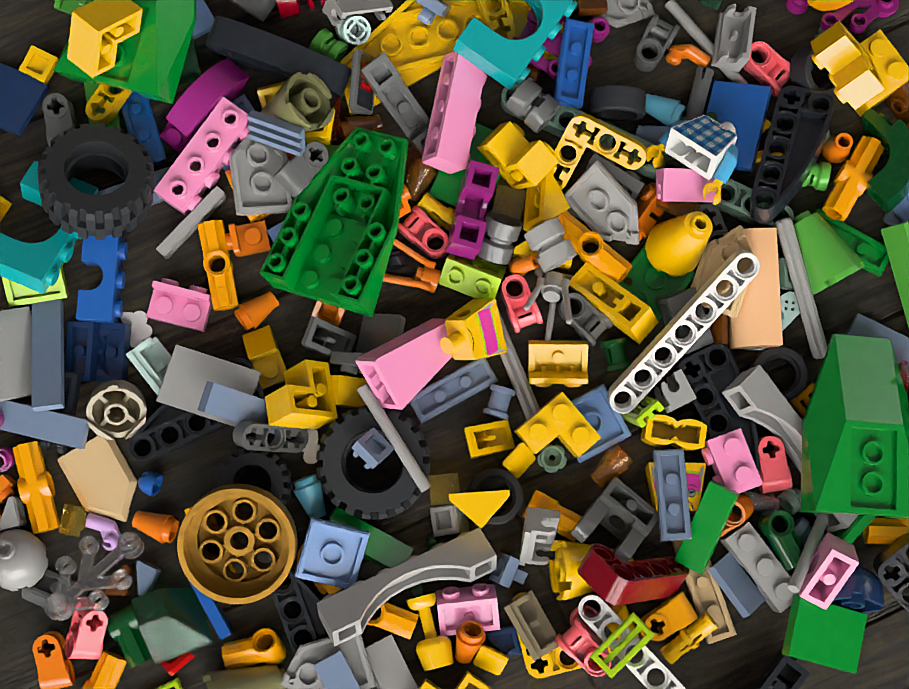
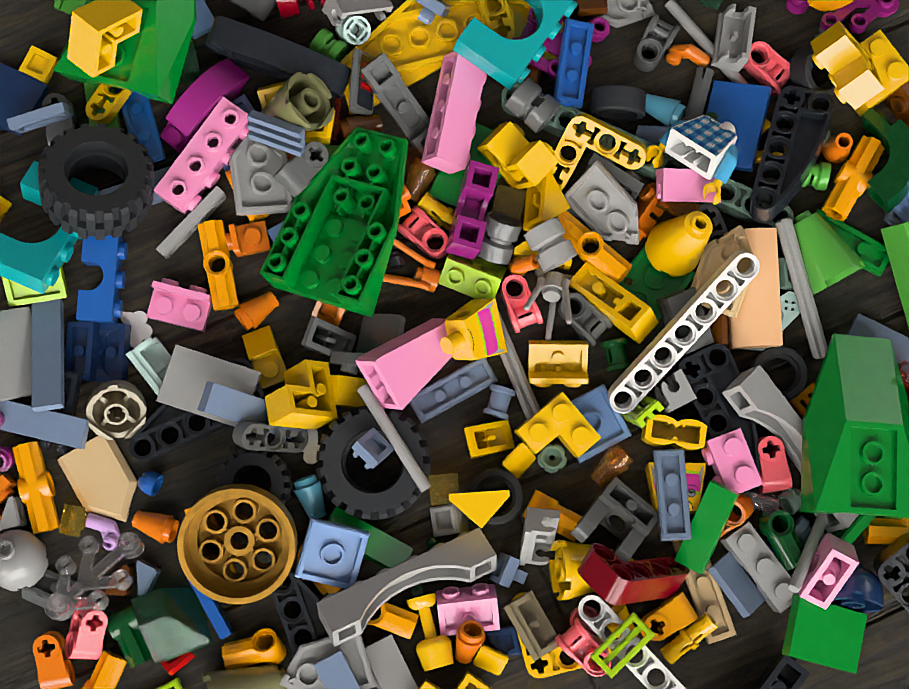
(40, 117): none -> sand blue tile

